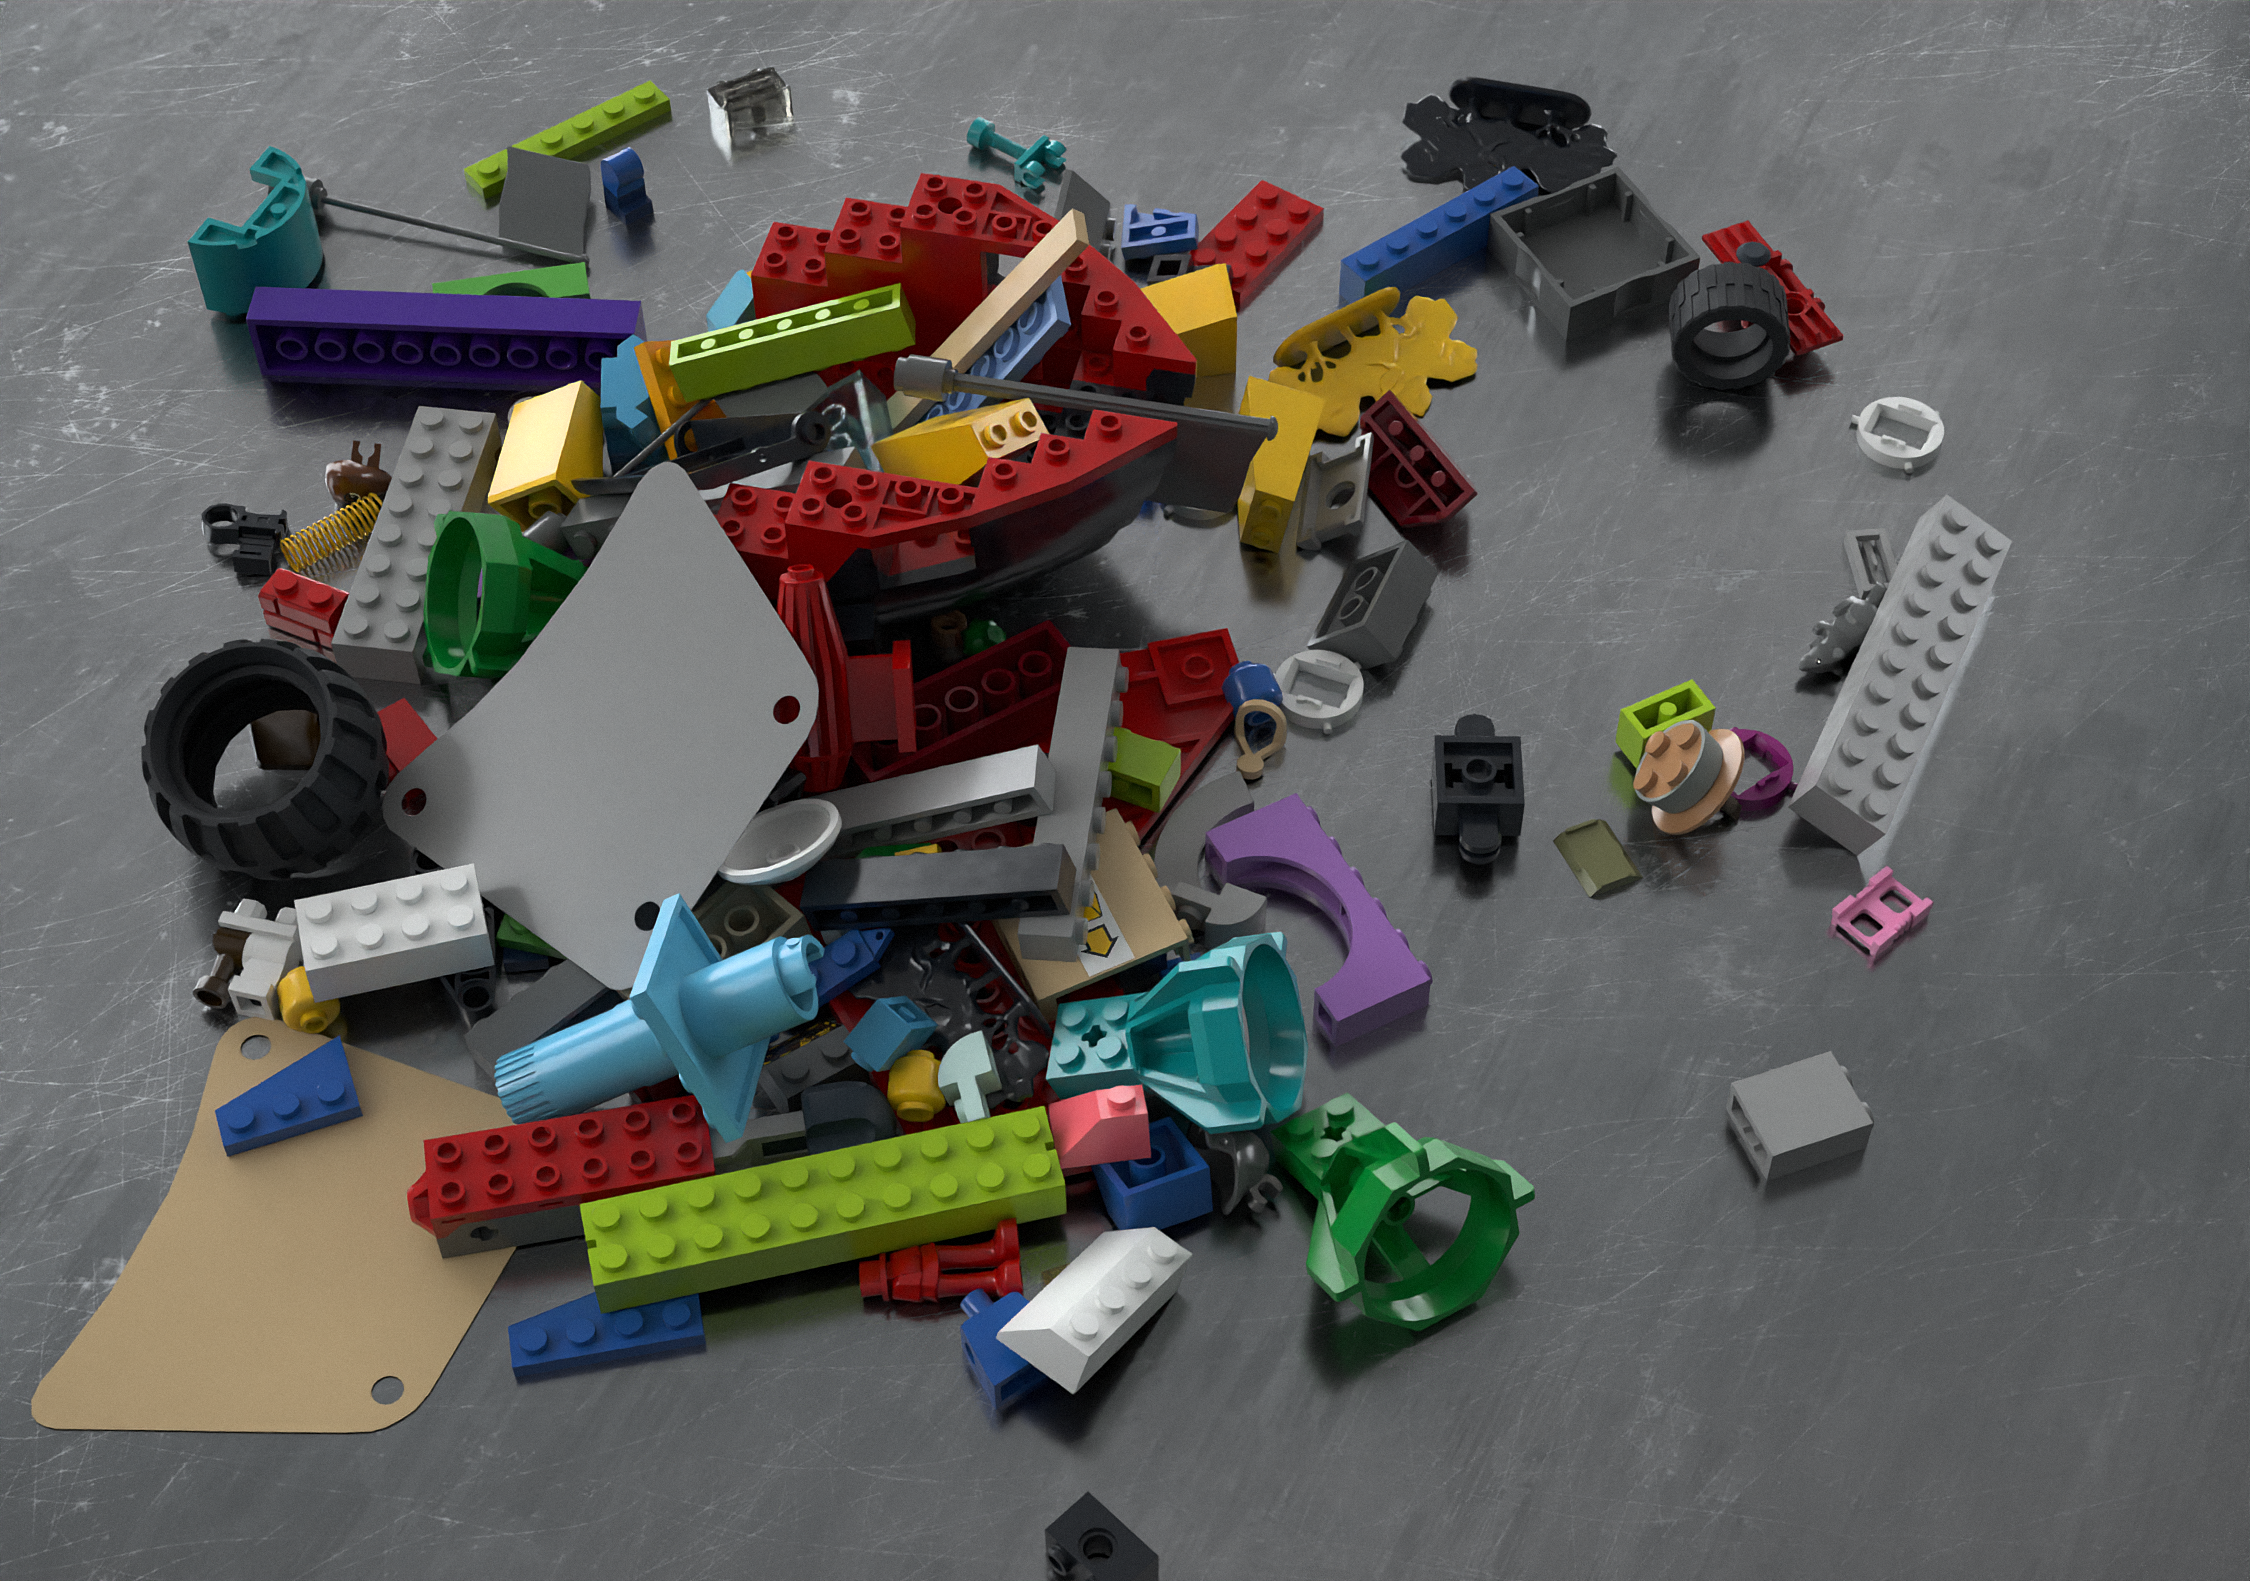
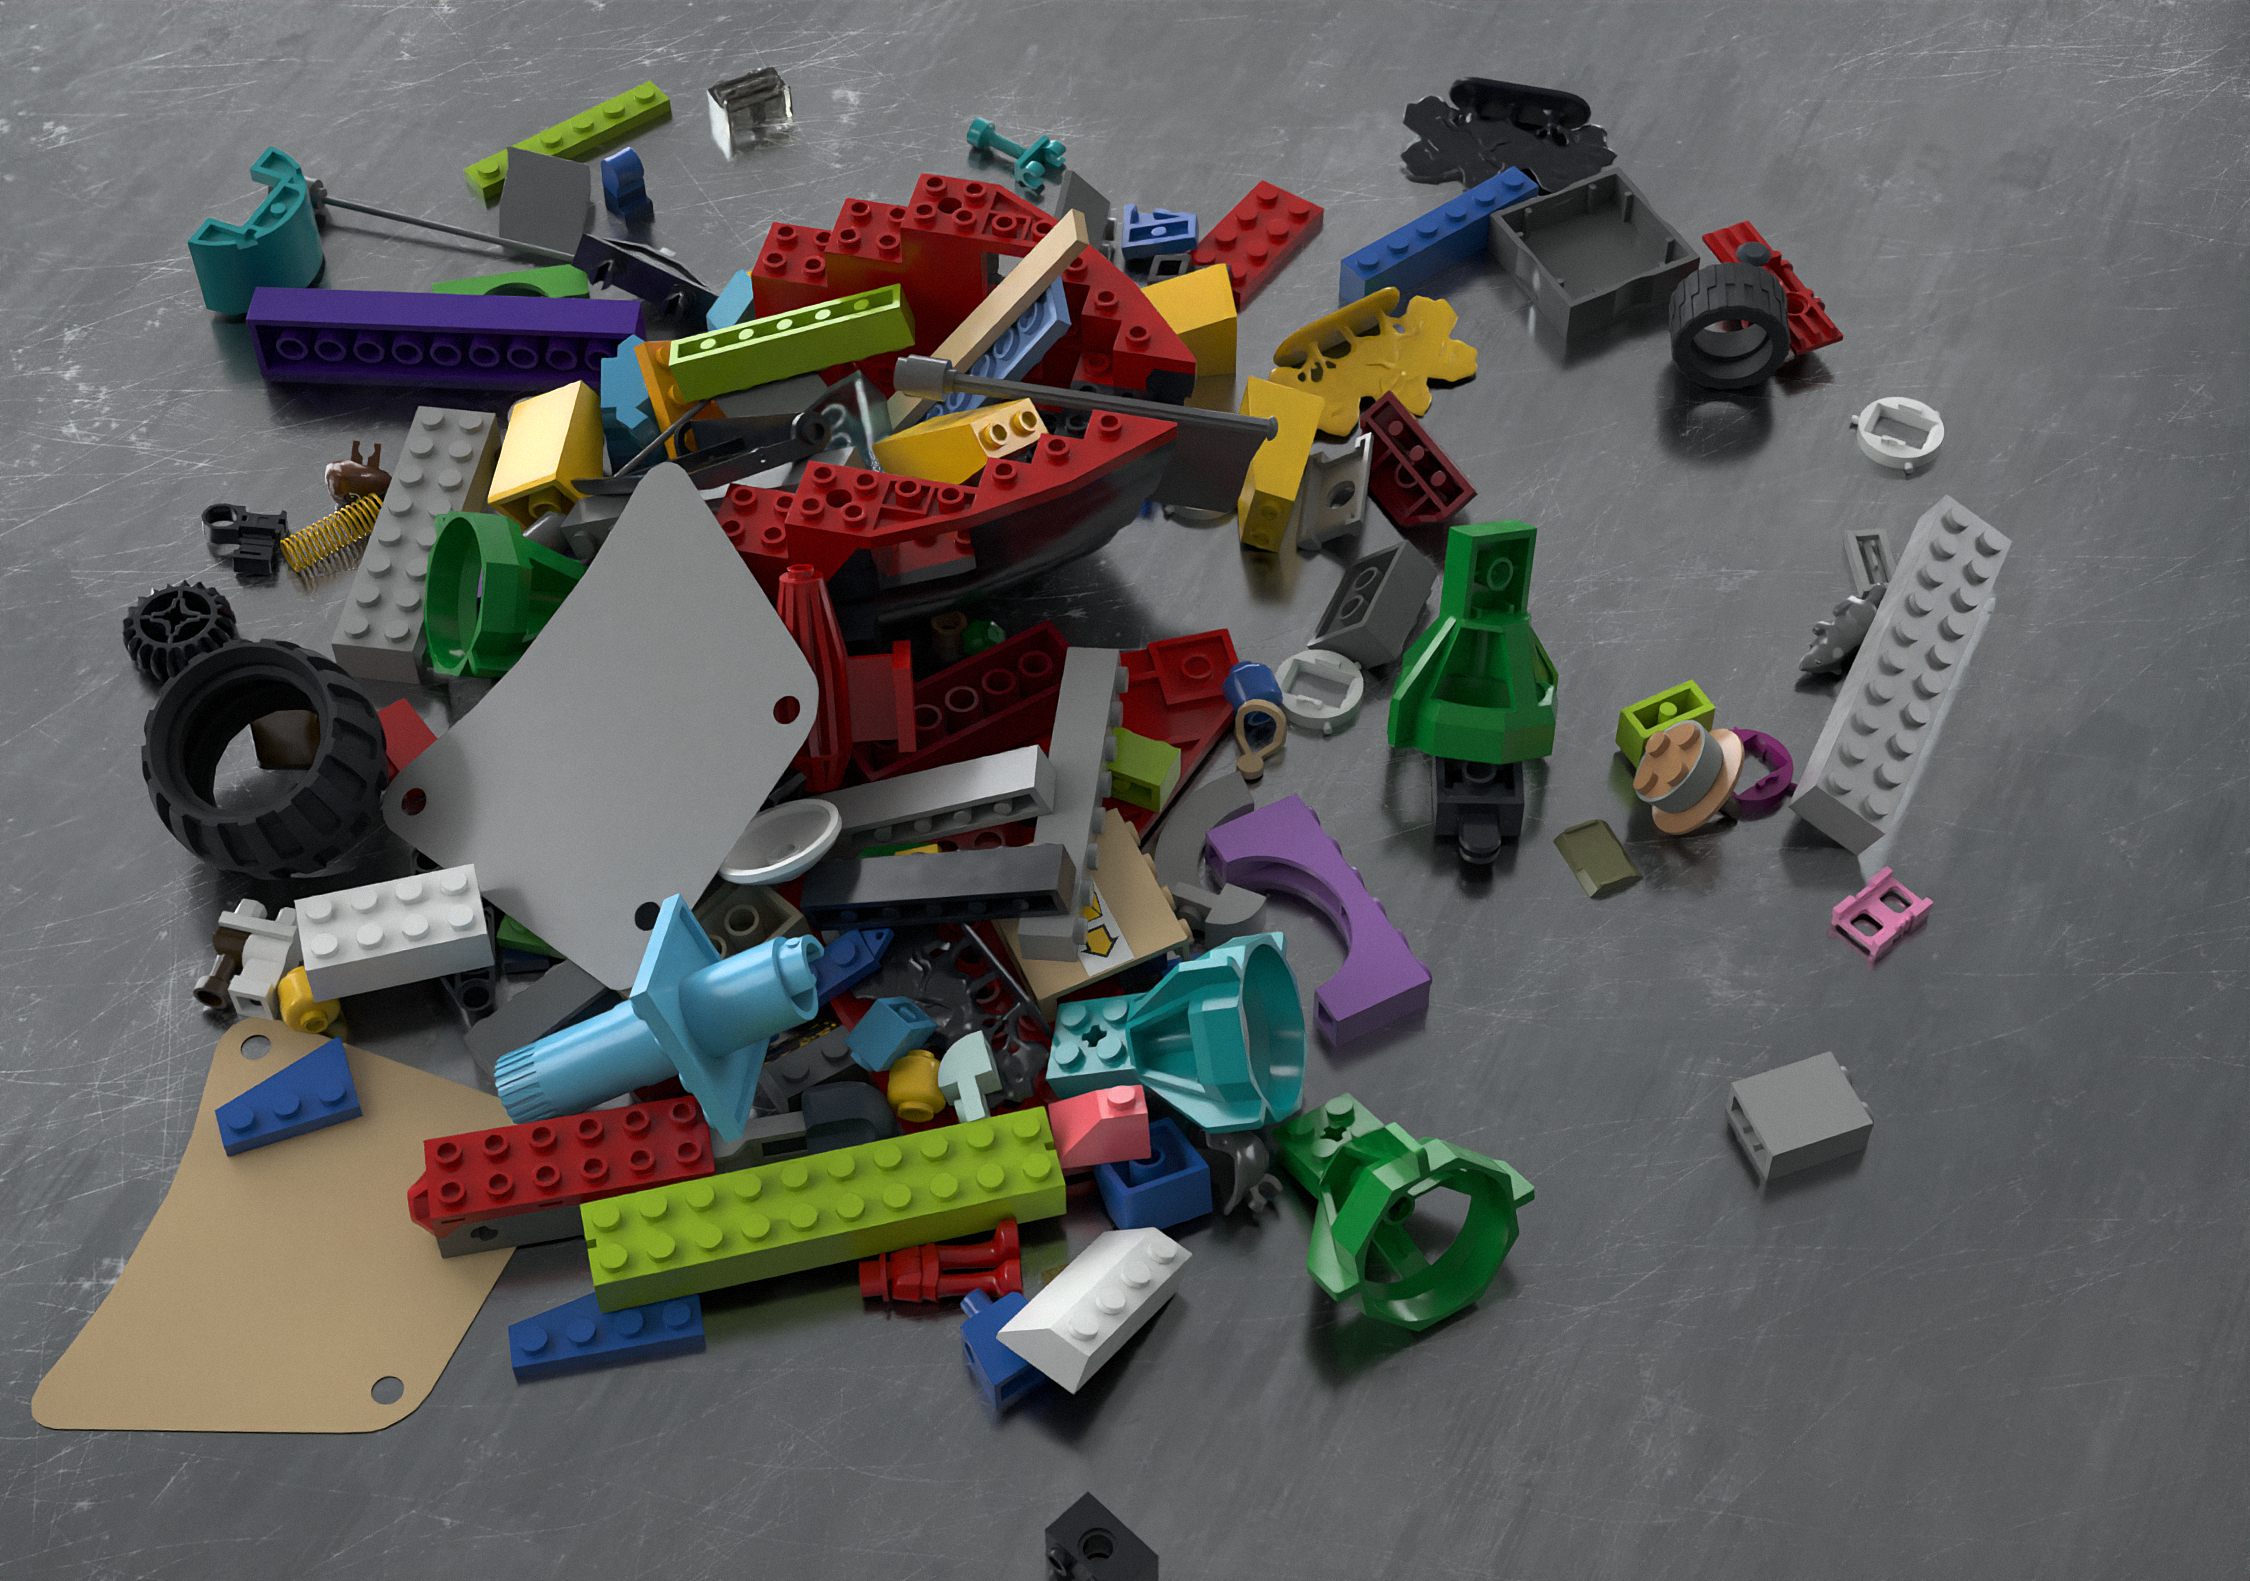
(176, 627): none -> black gear
(302, 606): red brick -> none
(646, 274): none -> black connector
(1479, 673): none -> green plate

